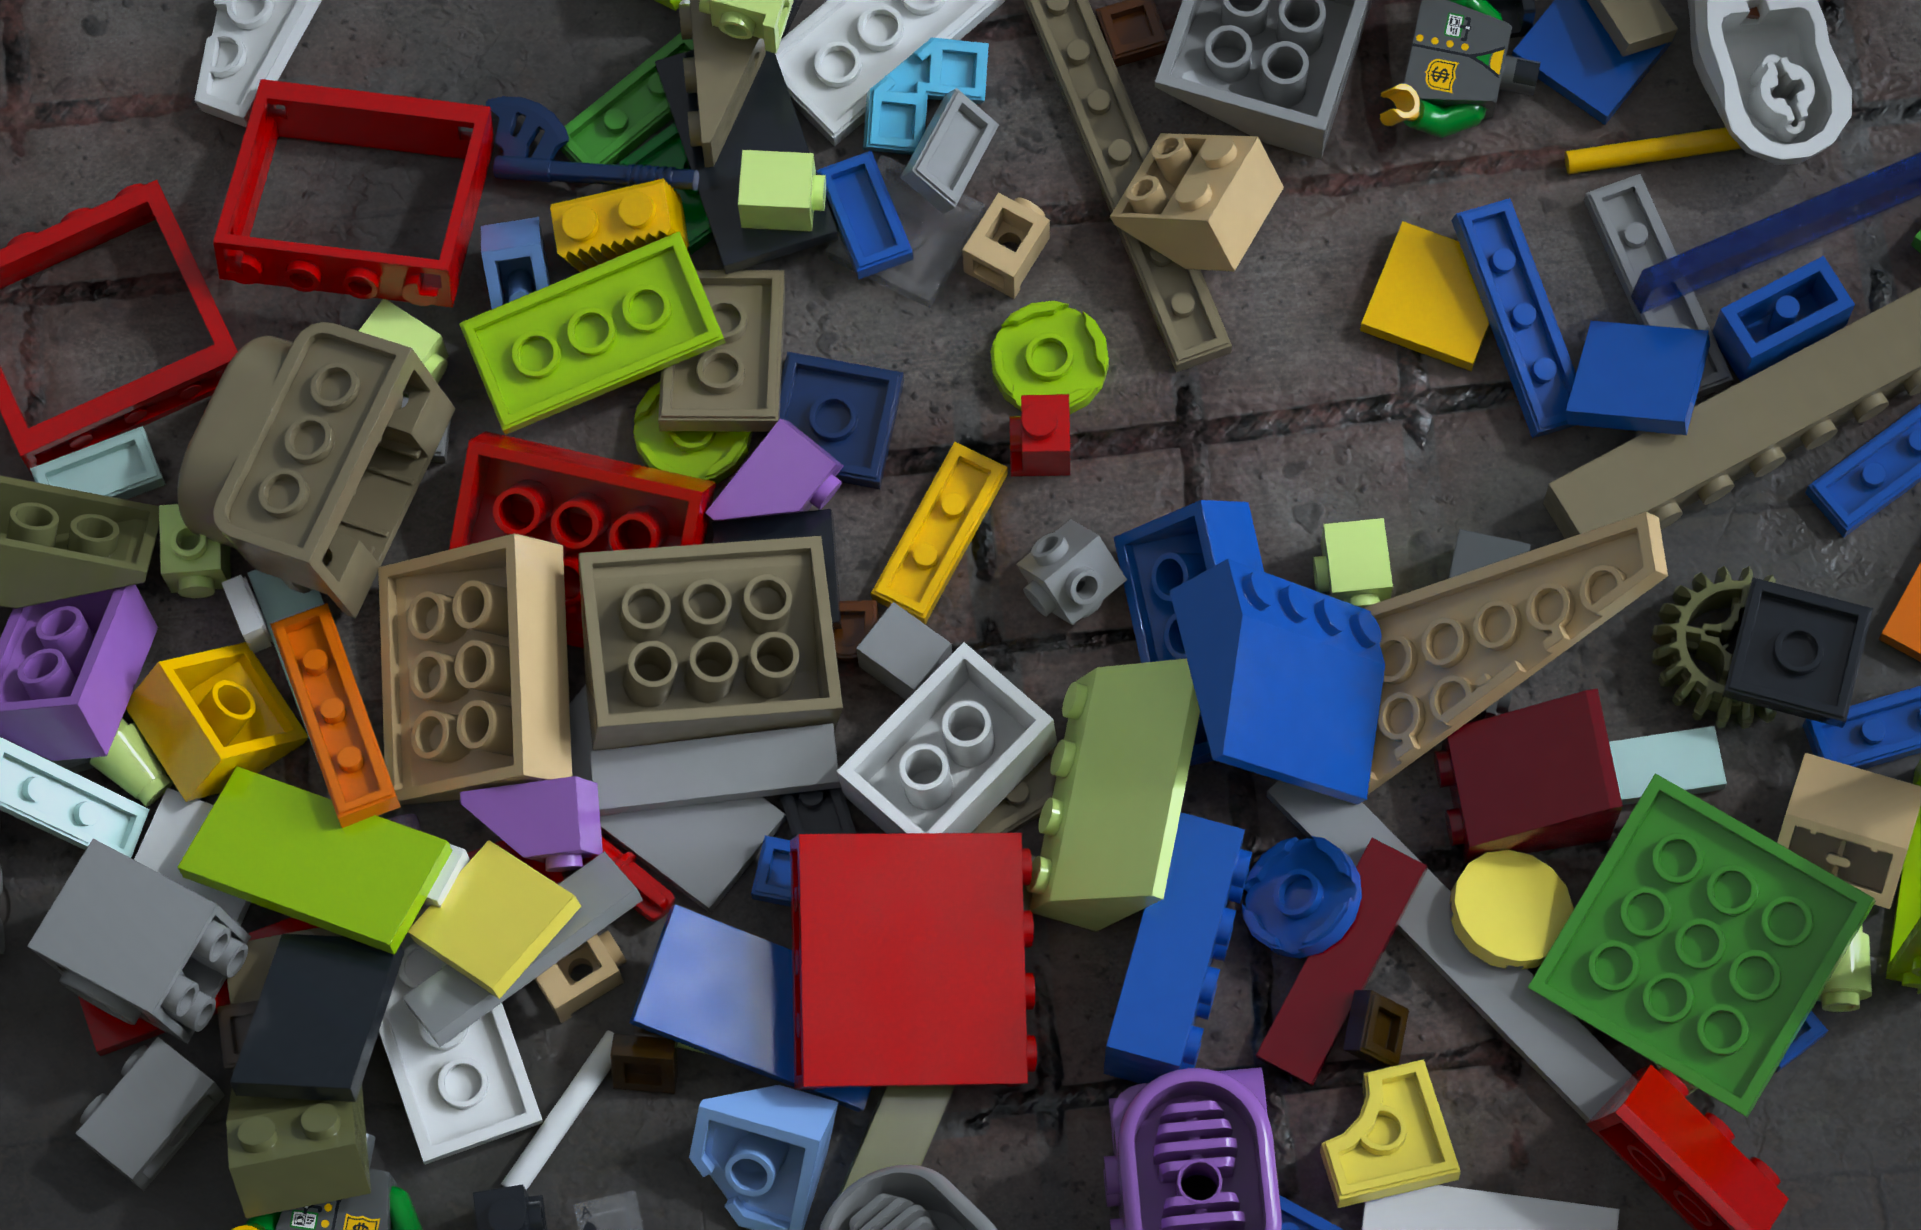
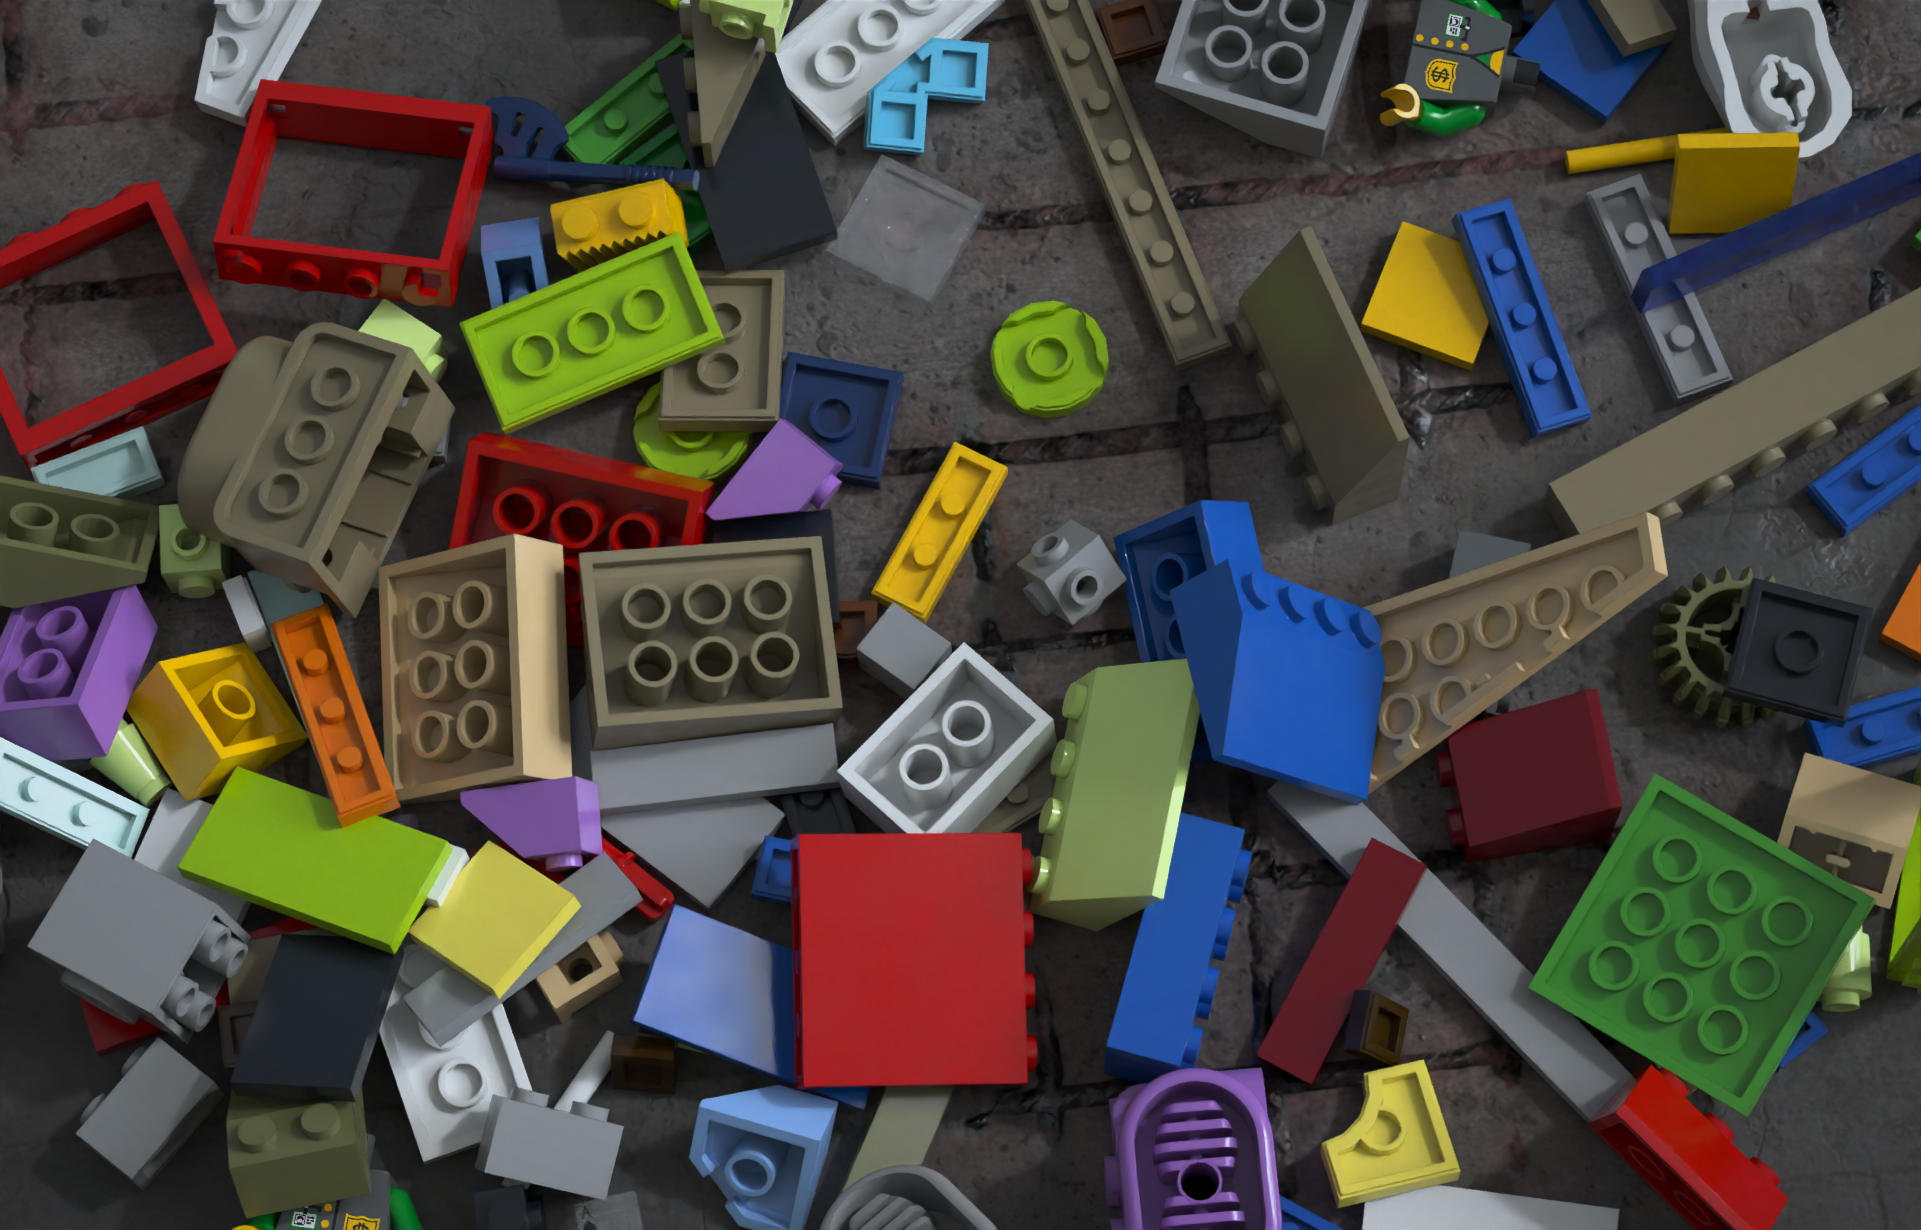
(549, 1145): none -> light grey brick
(779, 190): yellowish green brick -> none
(865, 215): blue tile -> none
(949, 151): light grey tile -> none
(1004, 222): tan brick -> none
(1041, 436): red brick -> none
(1200, 198): tan slope -> none
(1302, 896): blue tile -> none
(1322, 382): none -> dark tan slope
(1354, 562): yellowish green brick -> none
(1509, 908): light yellow tile -> none
(1638, 377): blue tile -> none
(1682, 757): light aqua tile -> none
(1730, 180): none -> yellow tile
(1782, 318): blue brick -> none

